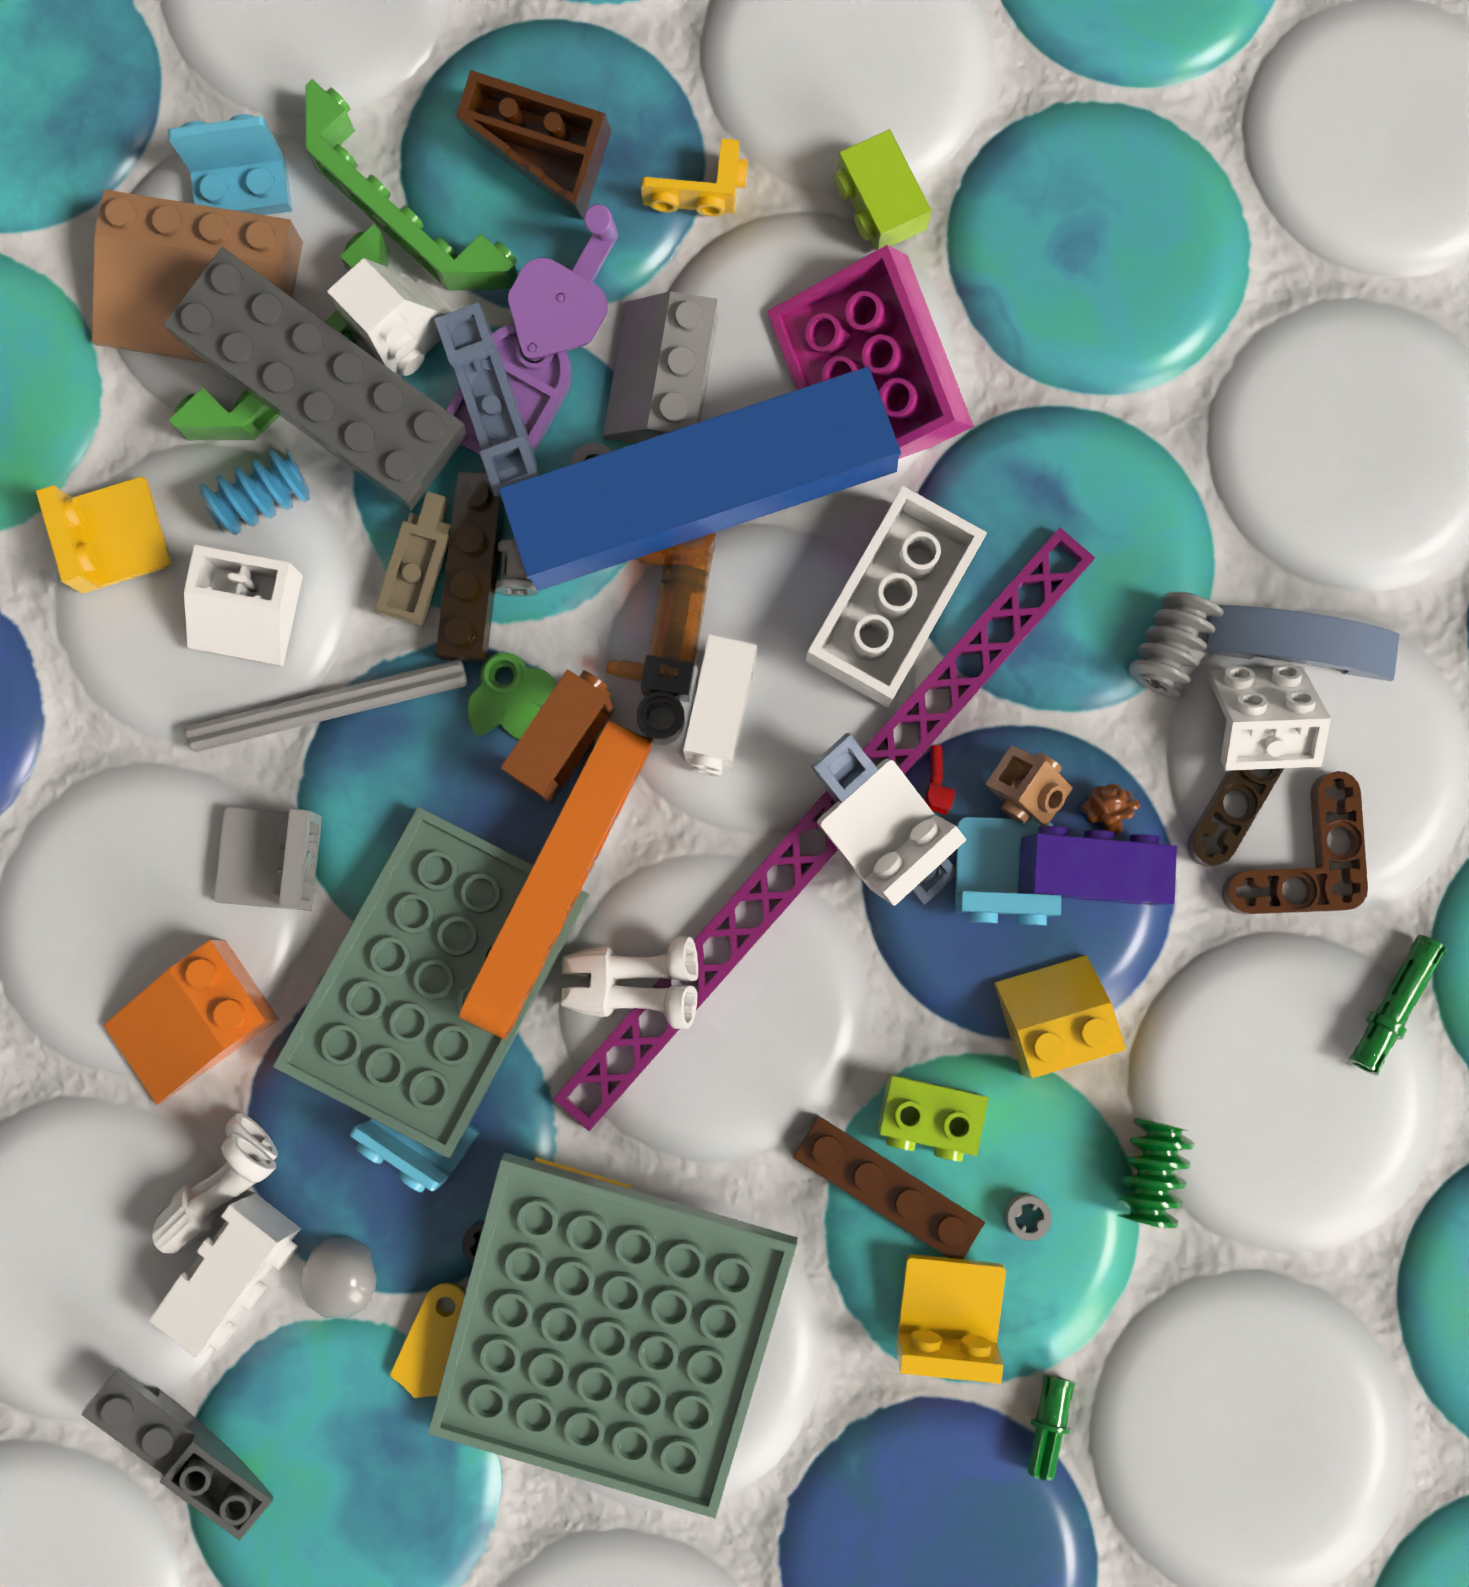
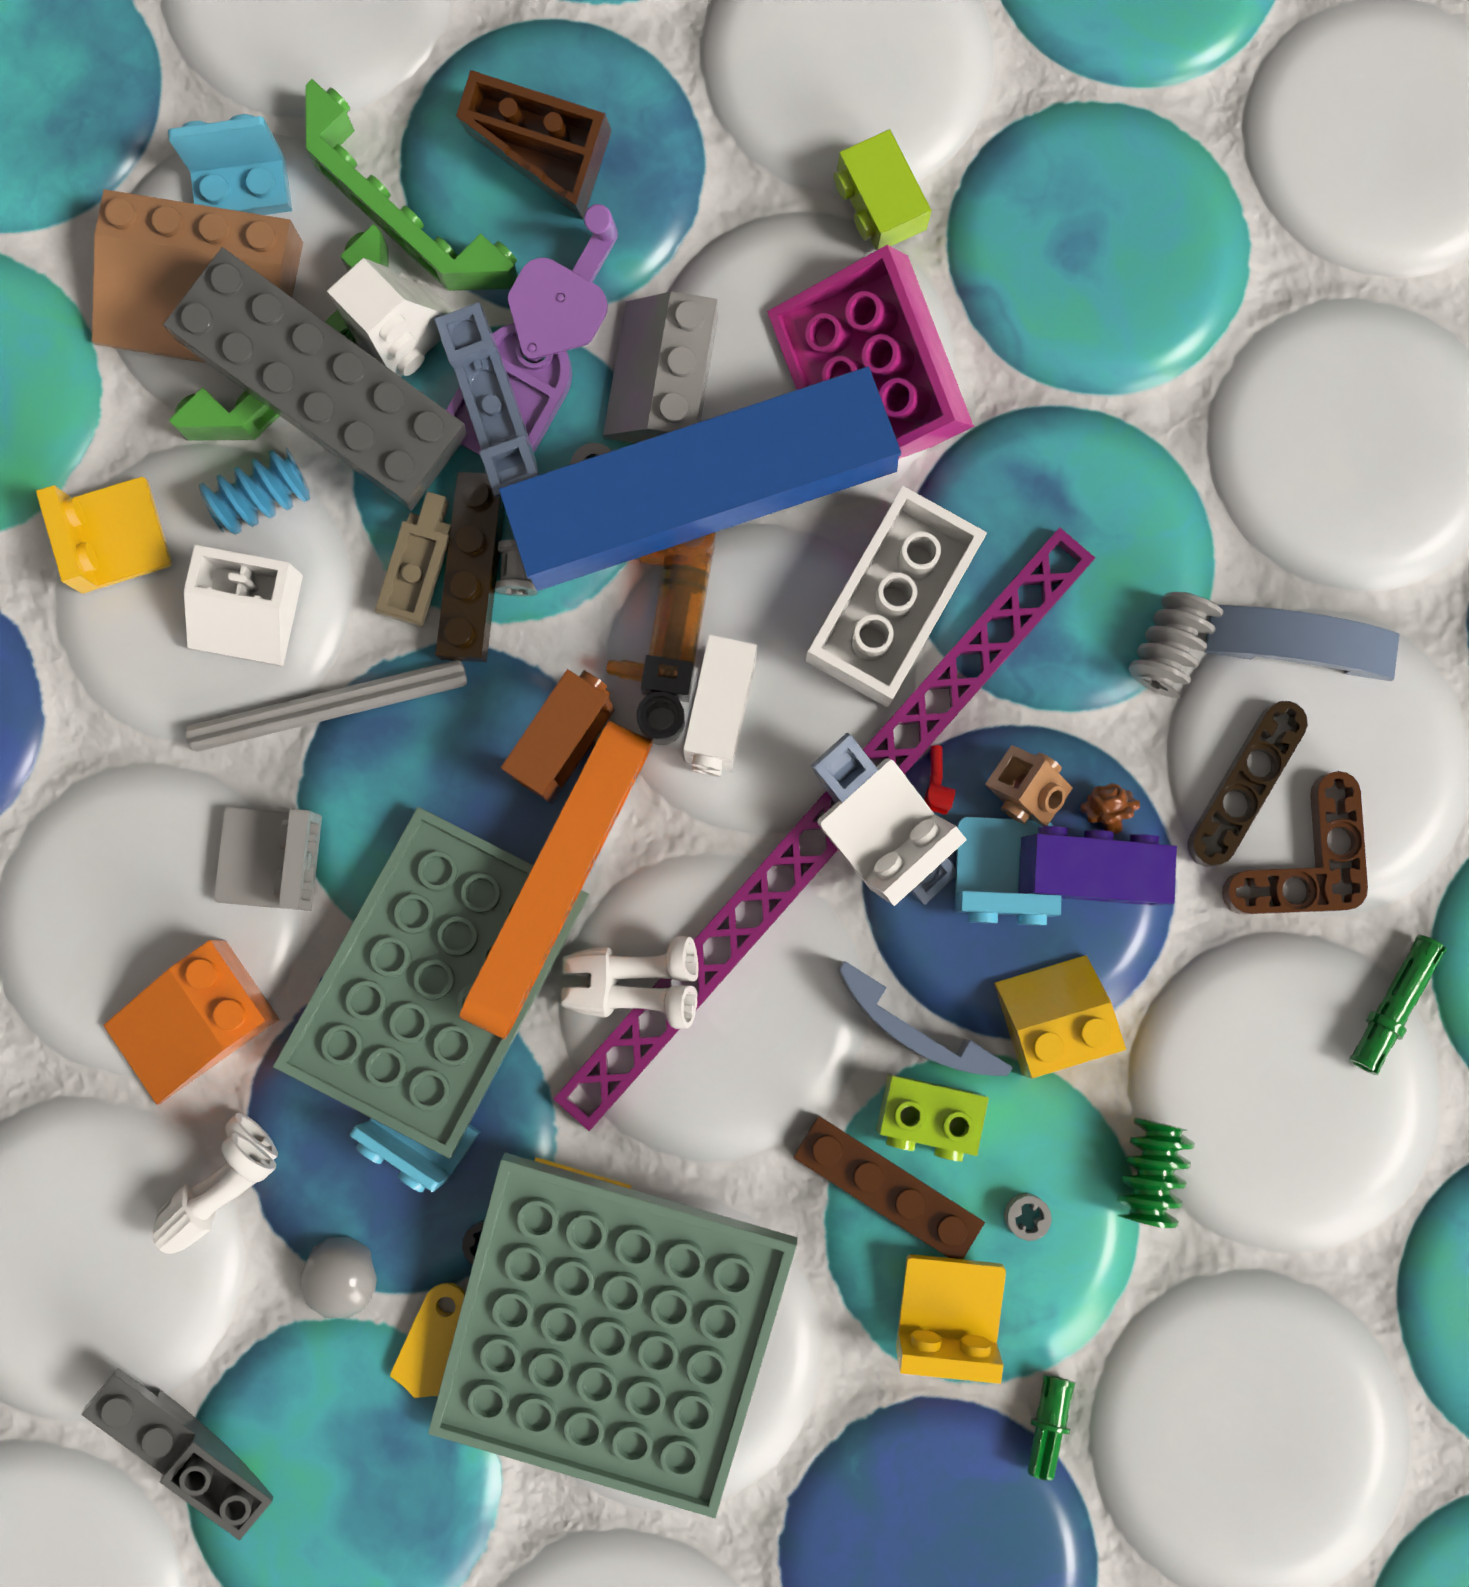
(226, 1275): white wedge -> none
(508, 704): bright green plate -> none
(705, 197): yellow bracket -> none
(968, 1057): none -> sand blue slope
(1270, 717): white bracket -> none

